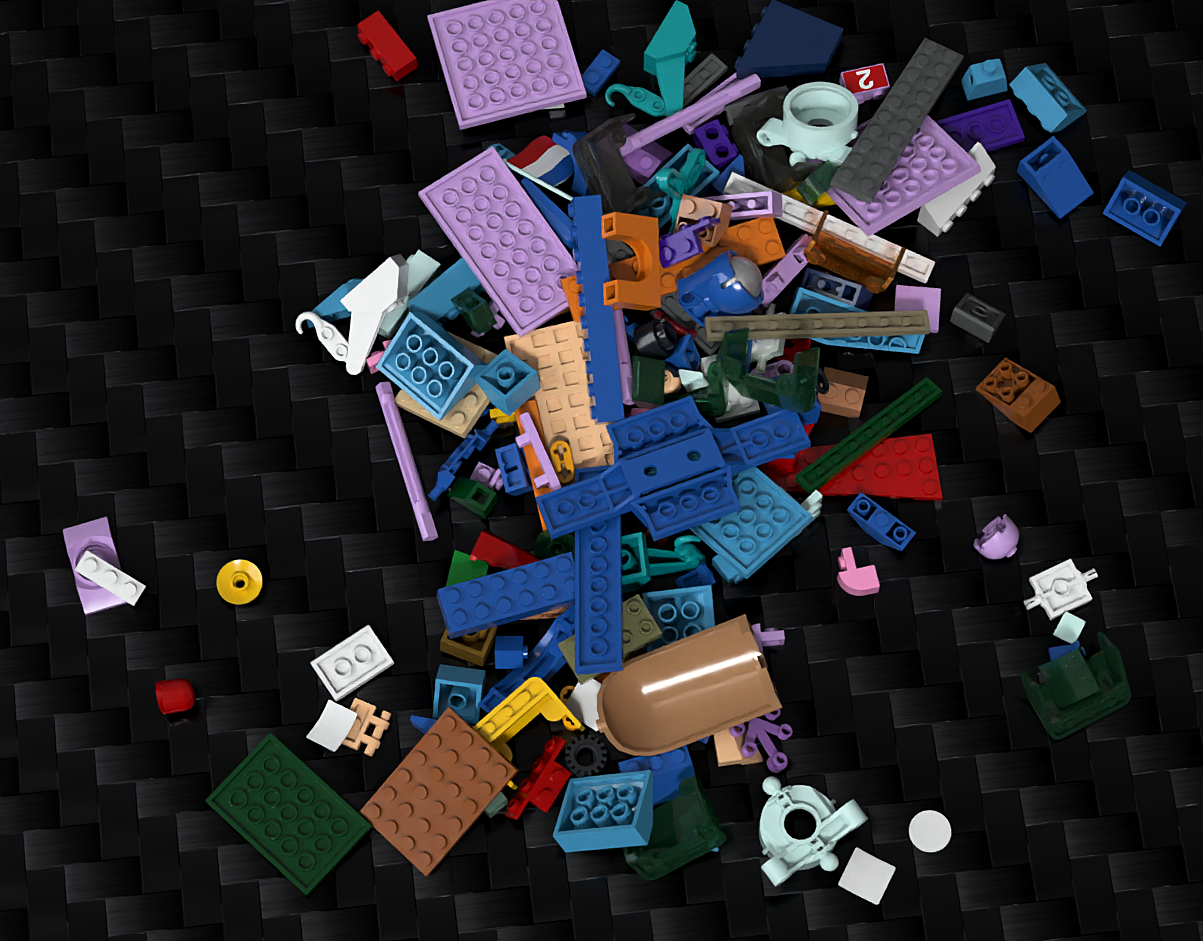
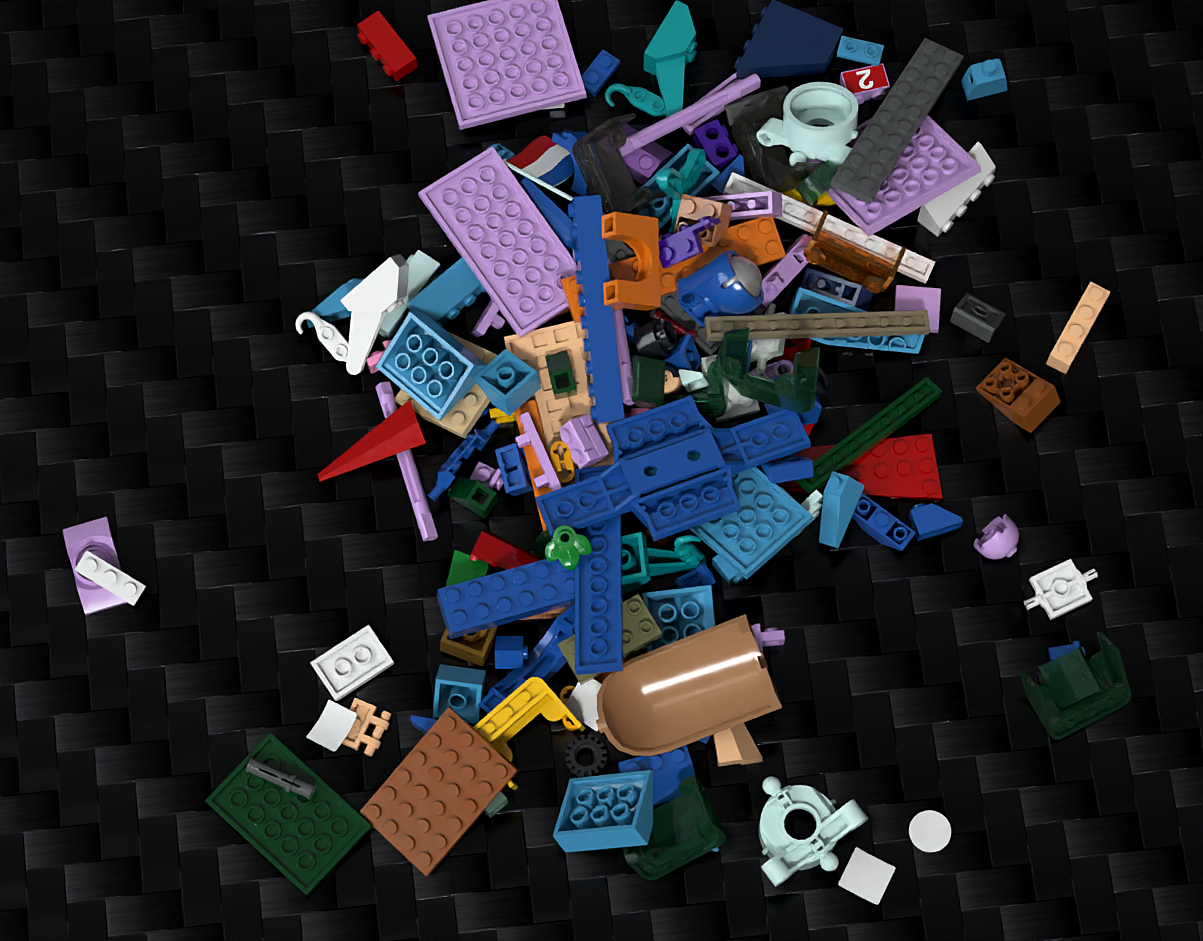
(175, 695): red helmet -> none
(233, 573): yellow dish -> none
(256, 767): none -> dark grey pin
(392, 436): none -> red wedge
(474, 311): clear green slope -> none
(542, 783): red bracket -> none
(561, 375): none -> dark green slope
(567, 551): none -> green plate
(583, 441): none -> lavender brick
(702, 78): dark grey plate -> none
(760, 727): medium lavender plant -> none
(788, 469): none -> blue slope
(838, 507): none -> dark azure slope
(844, 393): nougat slope -> none
(856, 581): bright pink brick -> none
(860, 51): none -> dark azure bracket
(932, 520): none -> blue slope
(990, 126): dark purple plate -> none
(1047, 97): dark azure slope -> none
(1055, 177): blue slope -> none
(1069, 627): light aqua slope -> none
(1078, 327): none -> light nougat brick
(1144, 208): blue slope -> none

